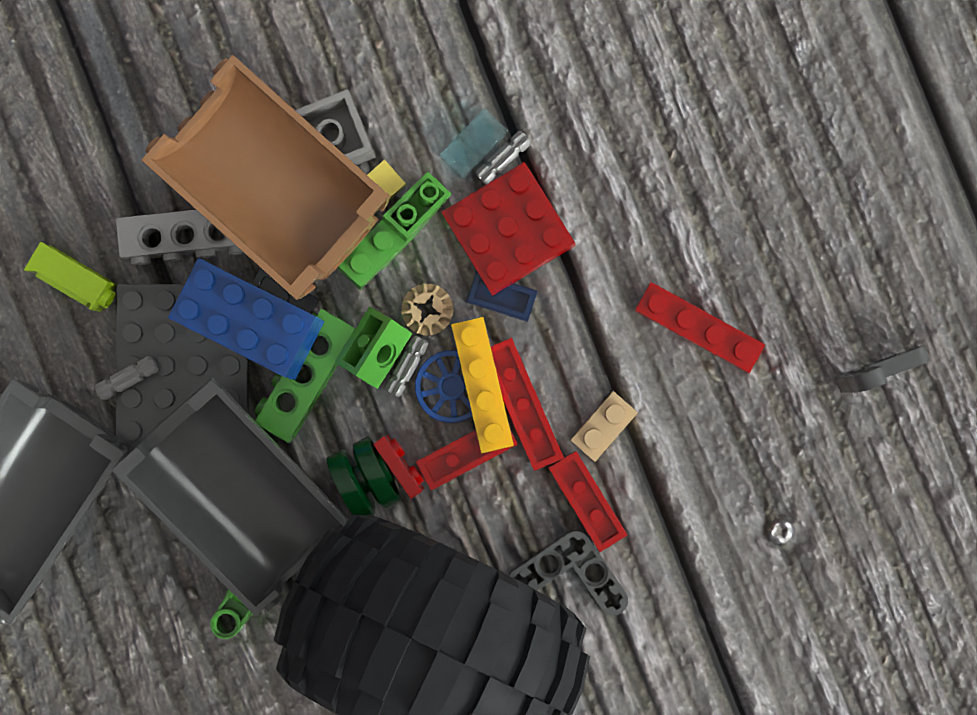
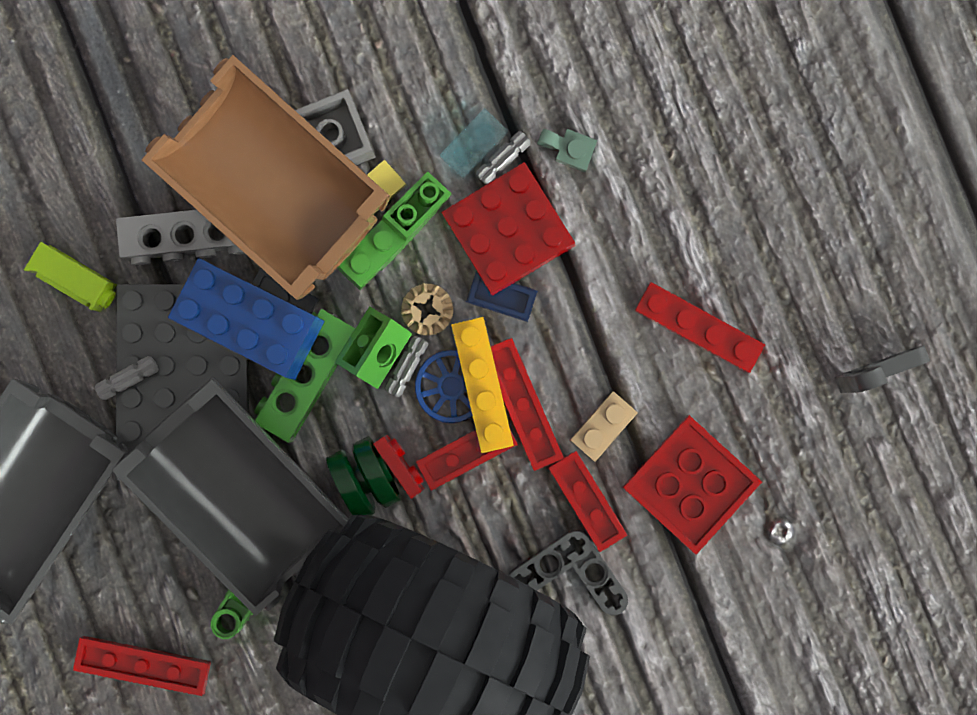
(142, 665): none -> red plate
(573, 149): none -> sand green plate
(692, 484): none -> red plate

